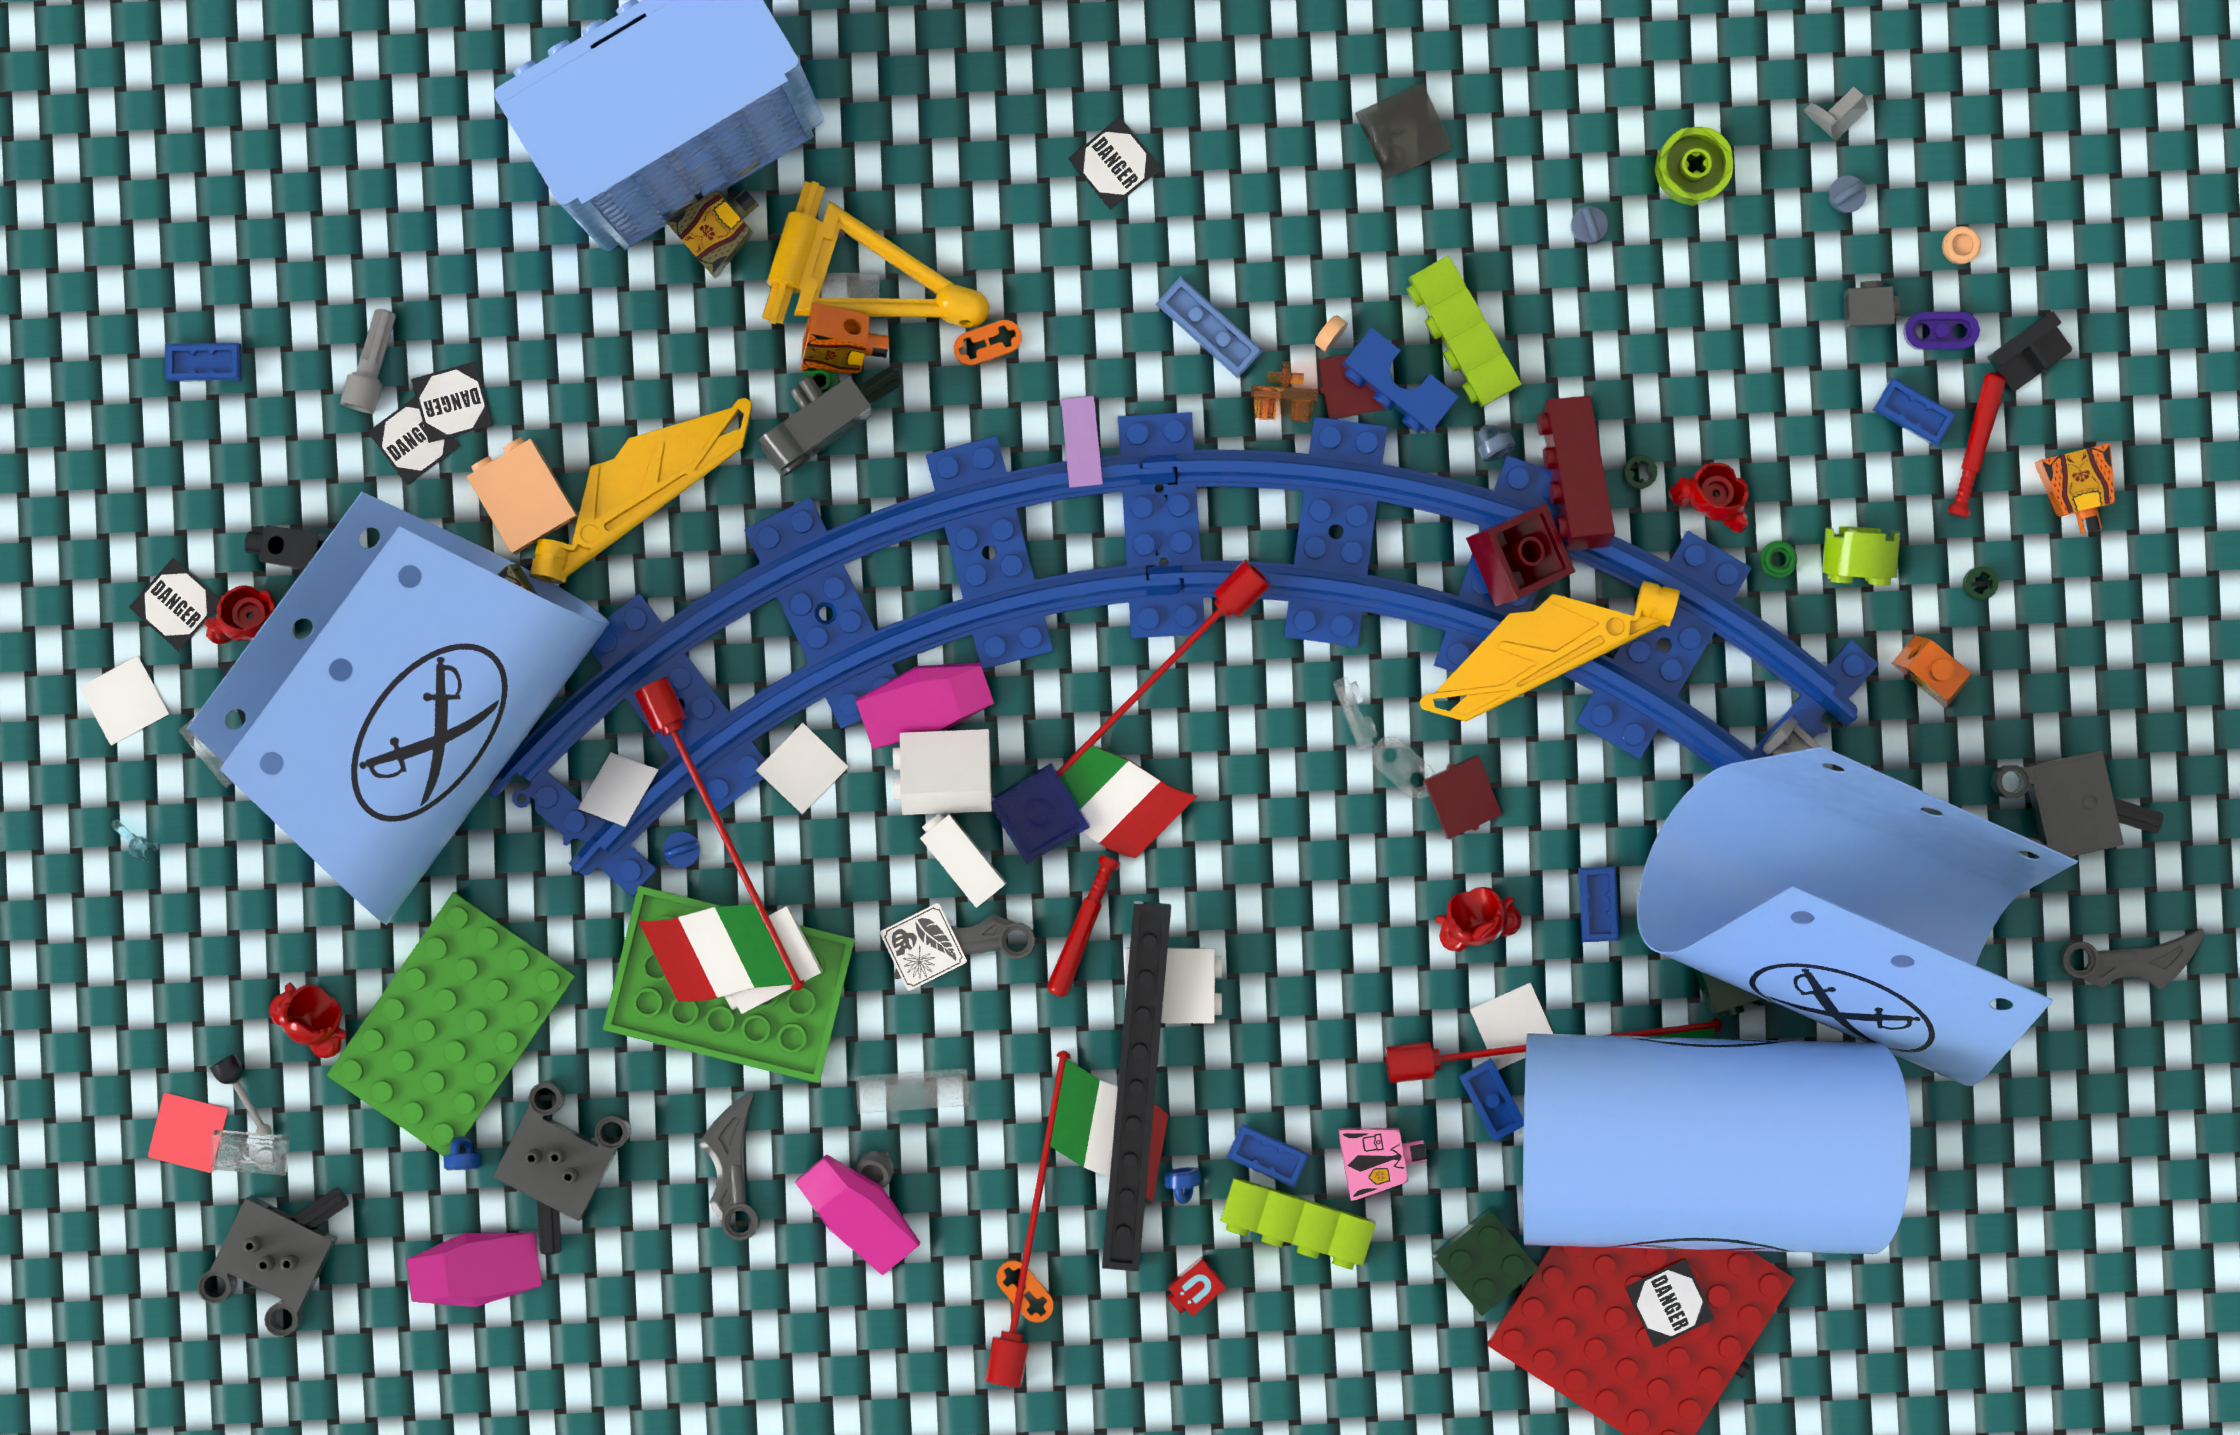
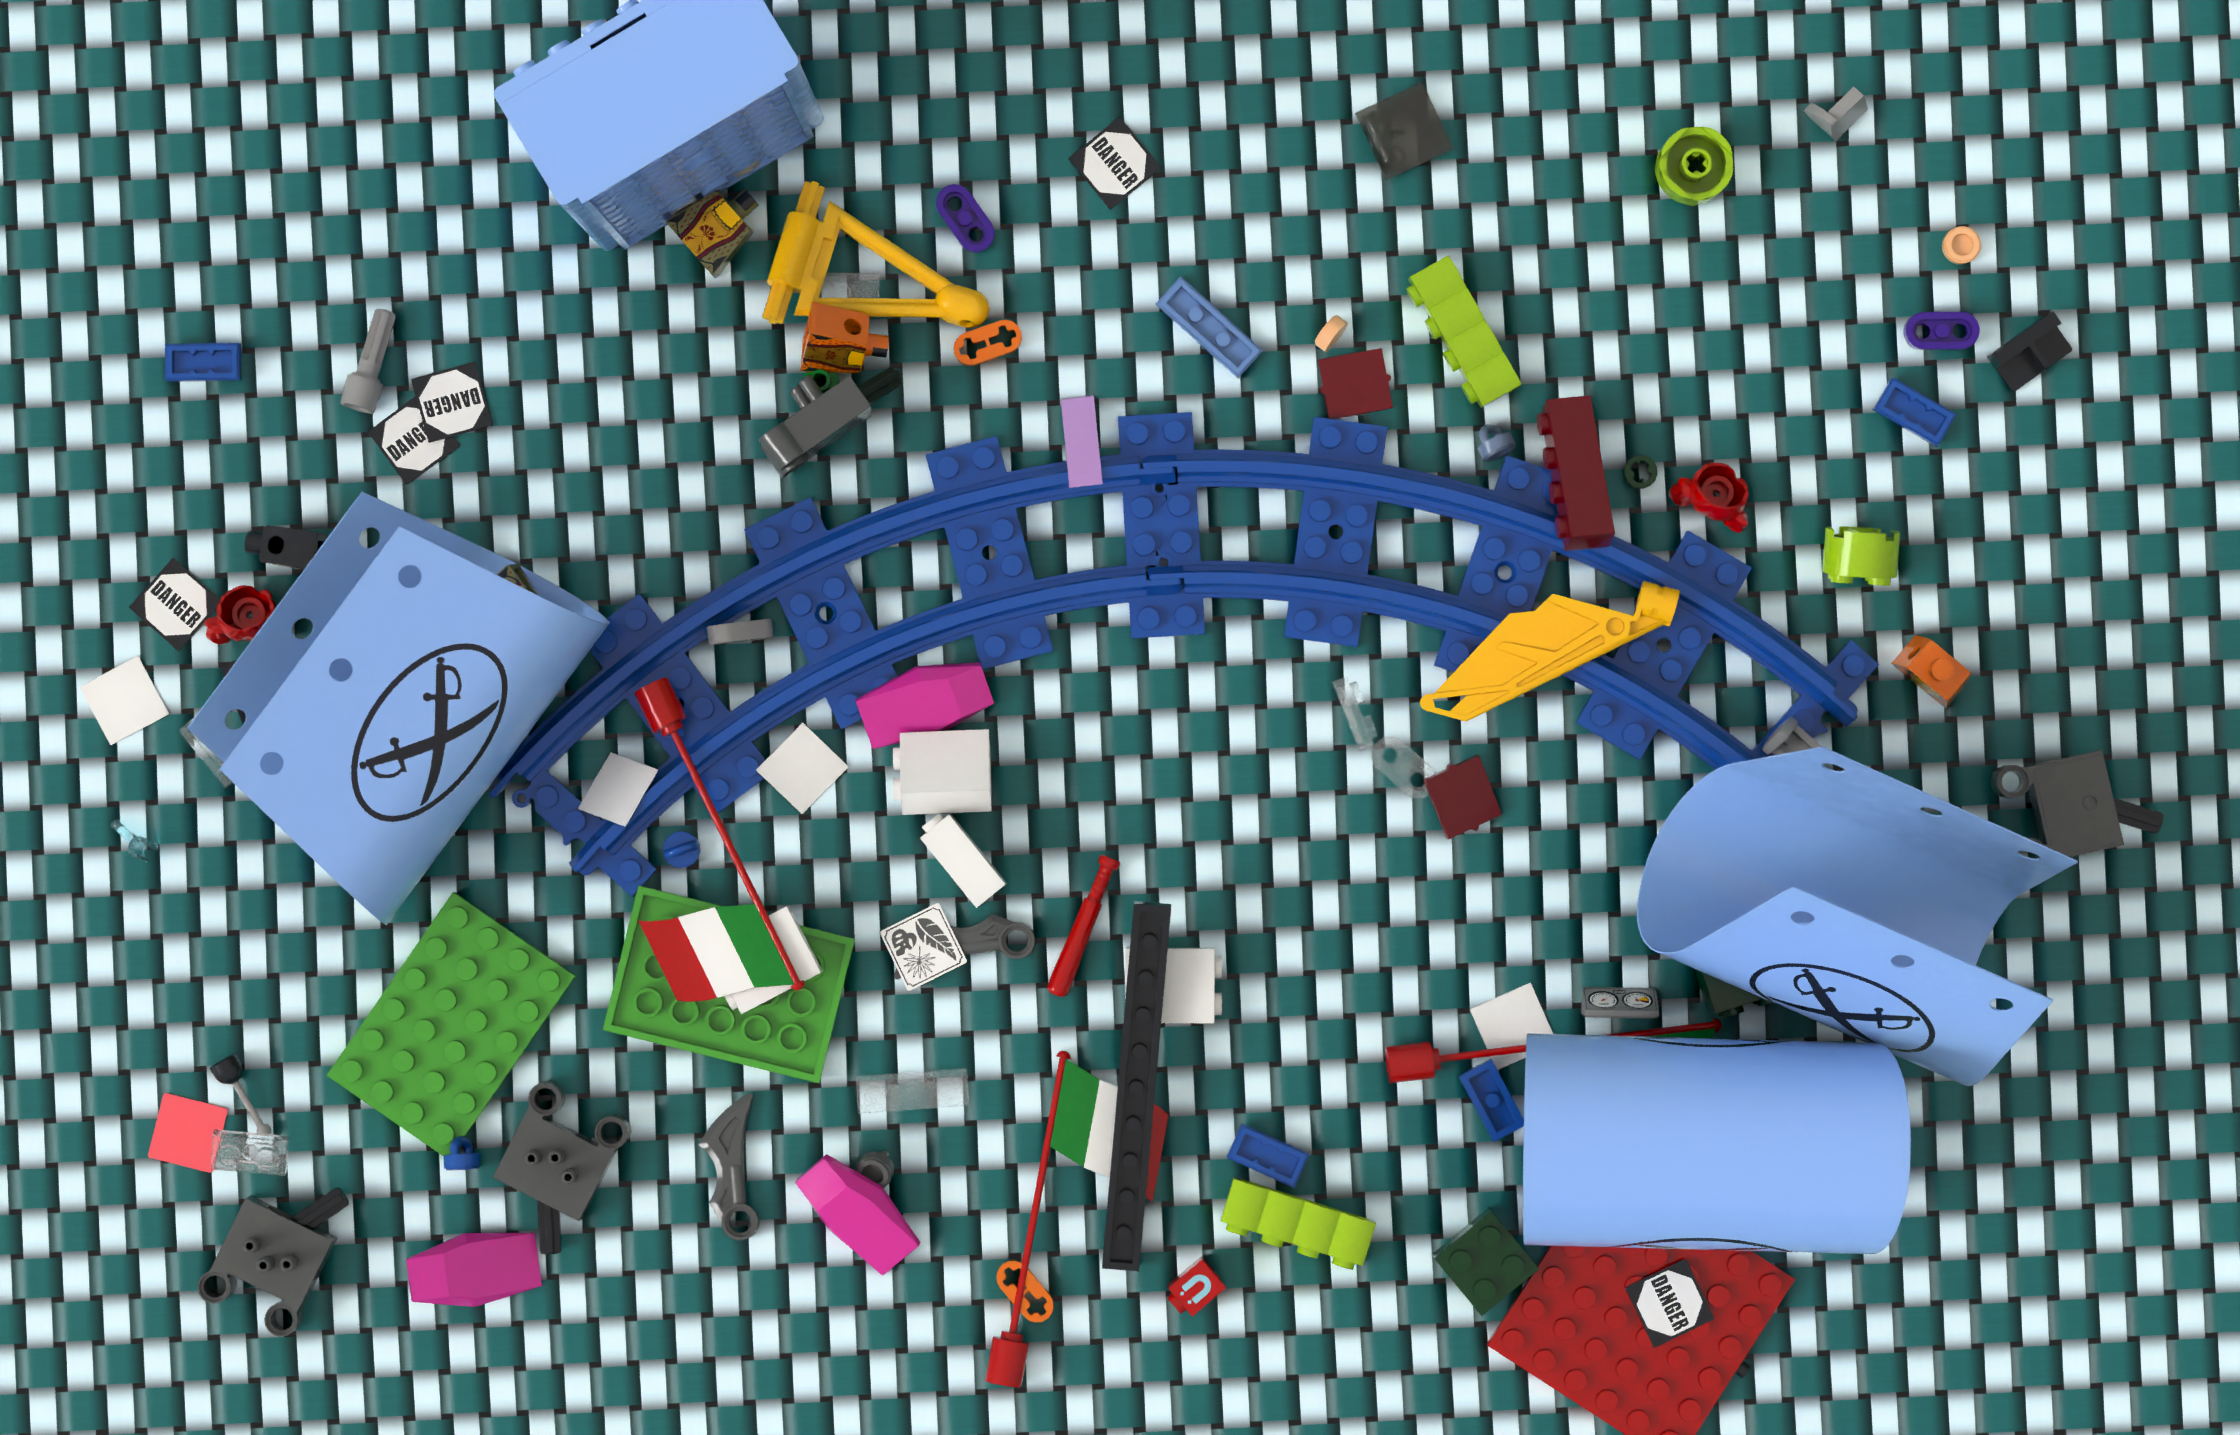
(309, 1018): red hair -> none
(521, 495): light nougat brick -> none
(638, 483): yellow wing -> none
(740, 631): none -> light grey beam
(965, 219): none -> dark purple plate
(1039, 813): clear blue tile -> none
(1119, 797): flag -> none
(1182, 1178): blue tile -> none
(1266, 396): clear orange hips -> none
(1370, 365): blue arch -> none
(1376, 1159): bright pink torso -> none
(1477, 919): red hair -> none
(1520, 555): dark red slope -> none
(1589, 225): sand blue tile -> none
(1598, 904): blue plate -> none
(1619, 1002): none -> slope
(1786, 550): green plate -> none
(1847, 194): sand blue tile -> none
(1870, 306): dark grey brick -> none
(1975, 573): dark green bush -> none
(1981, 429): red piece -> none
(2079, 484): torso -> none
(2154, 963): dark grey piece -> none

